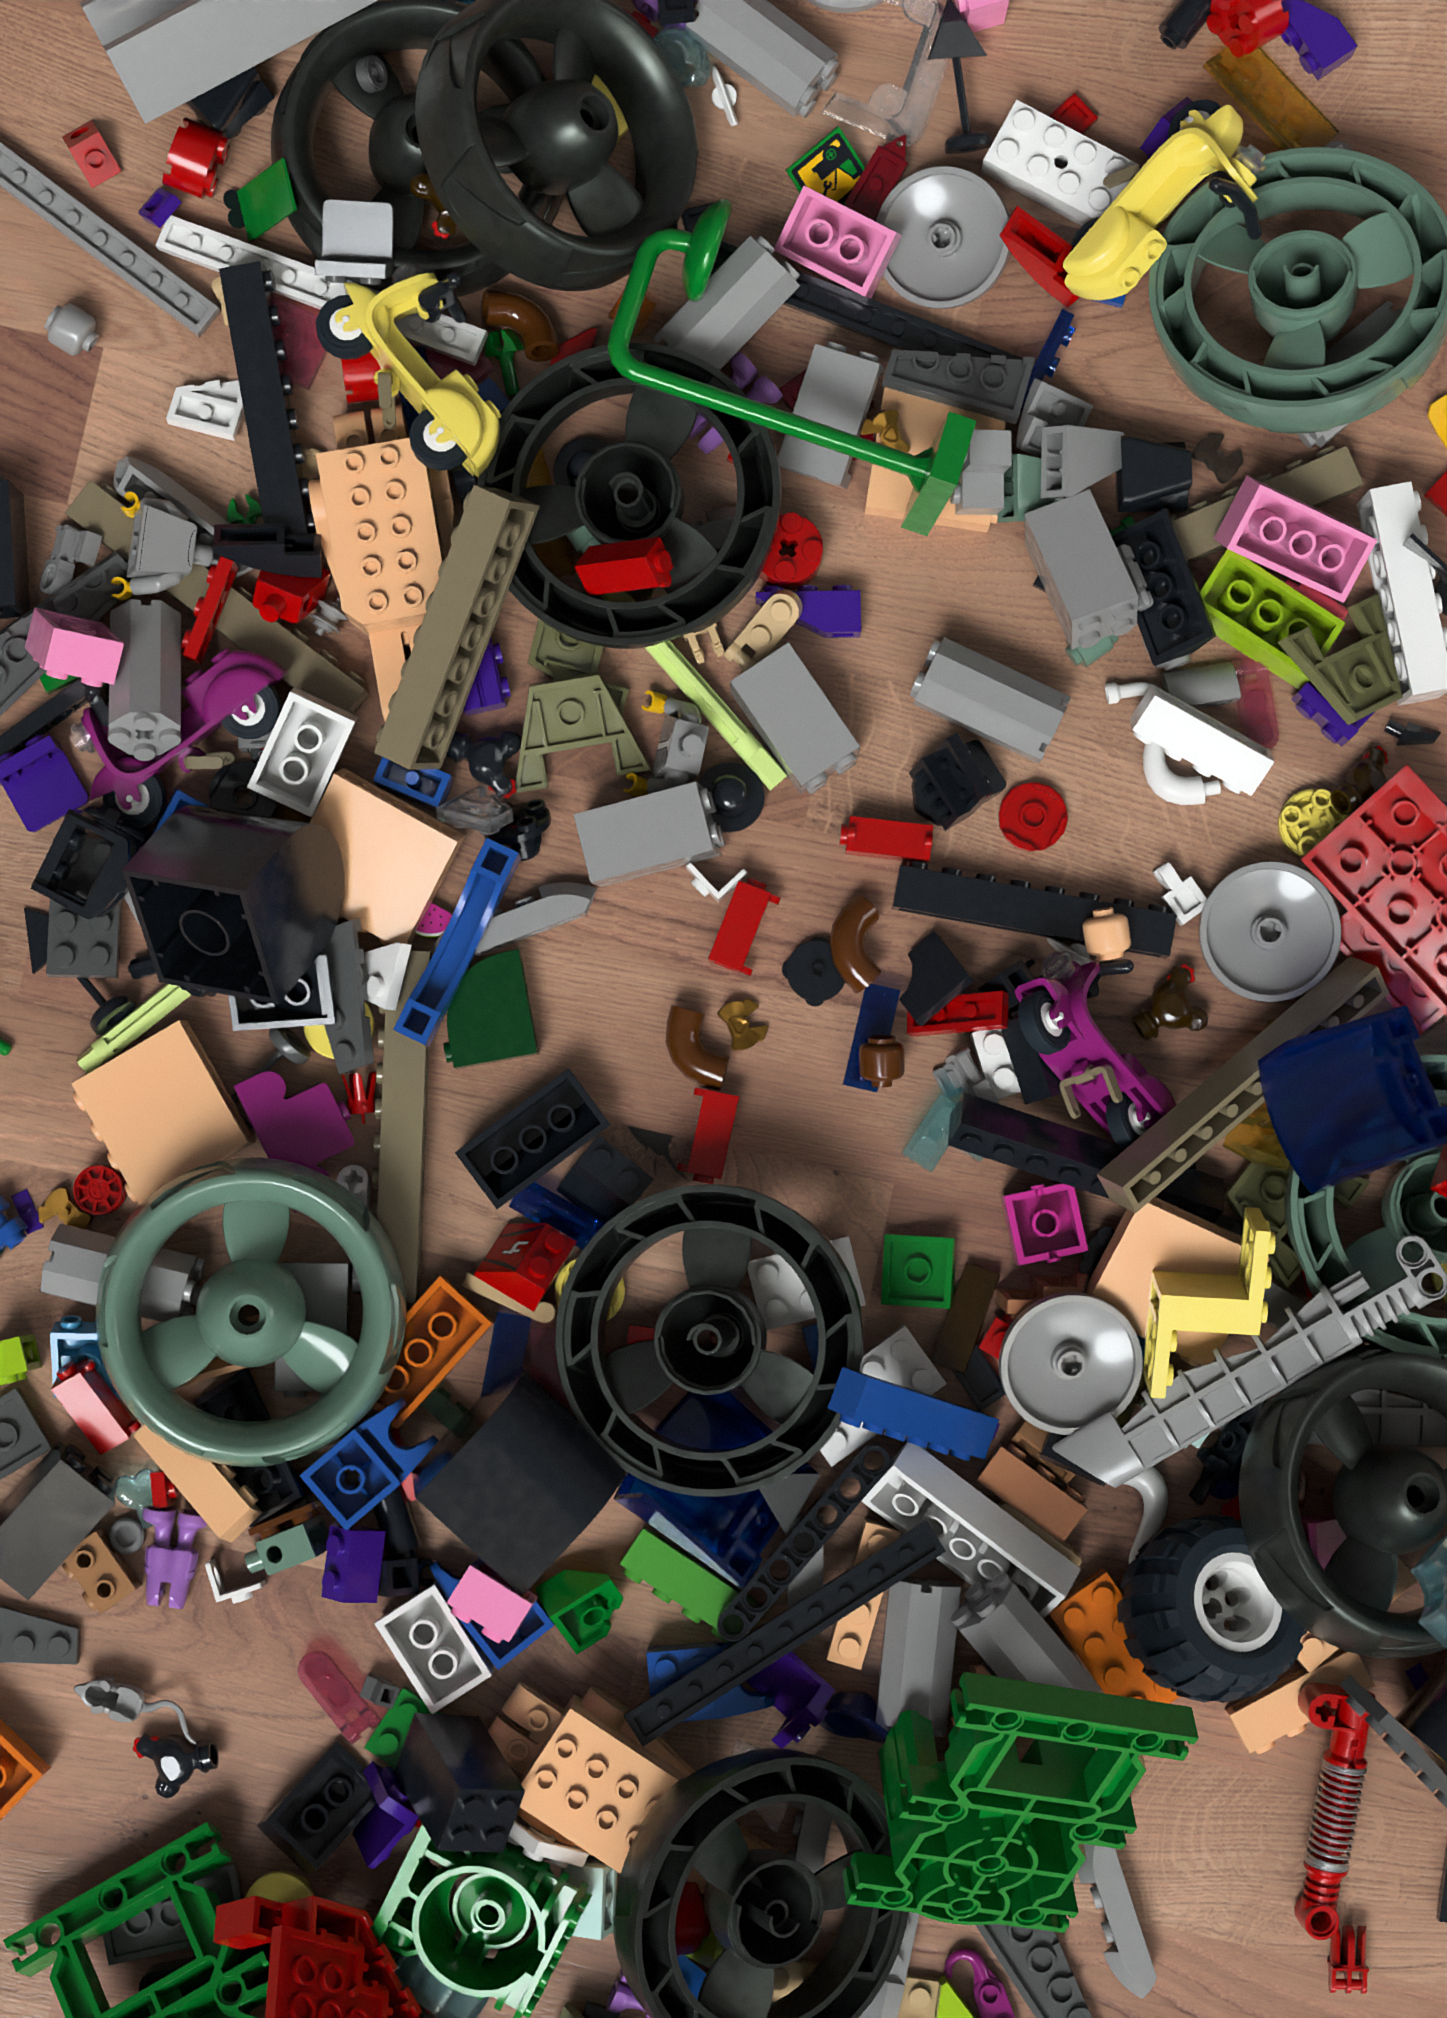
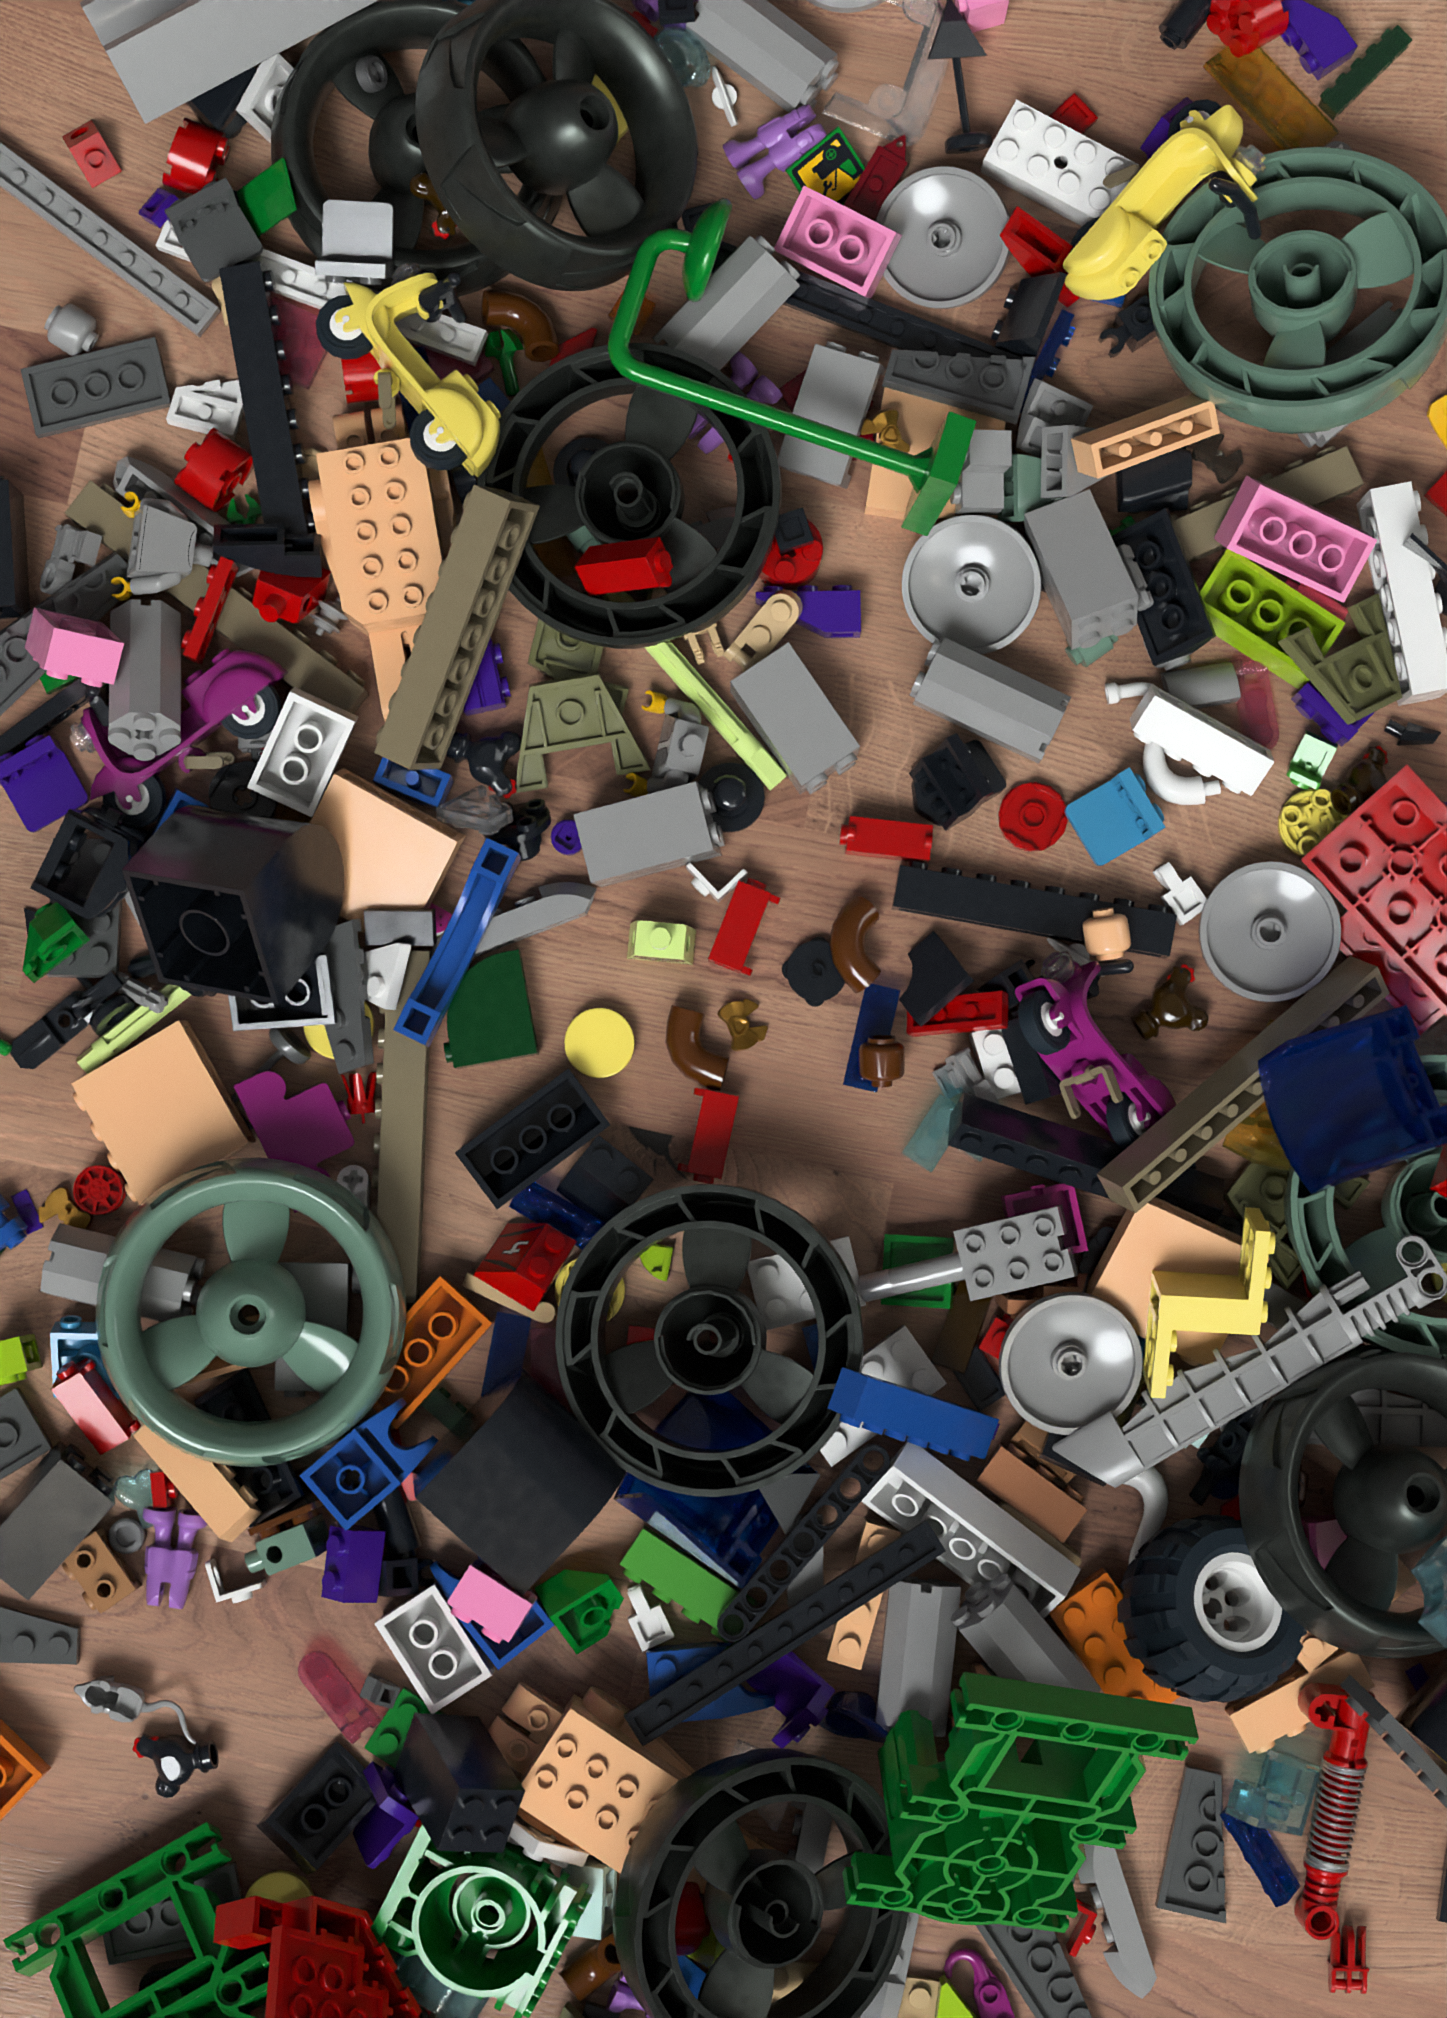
(50, 940): none -> green slope
(52, 1033): none -> black piece
(96, 387): none -> dark grey plate
(142, 994): none -> light grey axle
(213, 230): none -> dark grey bracket
(214, 470): none -> red brick
(263, 92): none -> white plate
(408, 926): none -> tile
(566, 838): none -> dark purple tile
(591, 1968): none -> reddish brown cylinder
(599, 1042): none -> light yellow tile
(648, 1623): none -> white plate
(657, 1260): none -> lime tile
(661, 942): none -> yellowish green torso
(783, 144): none -> medium lavender piece
(793, 531): none -> black plate
(972, 583): none -> light grey dish
(990, 1258): none -> light grey piece
(1028, 314): none -> black slope
(1084, 1929): none -> red bracket
(1115, 817): none -> dark azure bracket
(1131, 326): none -> black brick
(1144, 436): none -> light nougat brick
(1193, 1862): none -> dark grey wing
(1264, 1859): none -> clear blue plate
(1280, 1797): none -> clear light blue brick
(1310, 761): none -> bracket
(1364, 71): none -> clear green piece

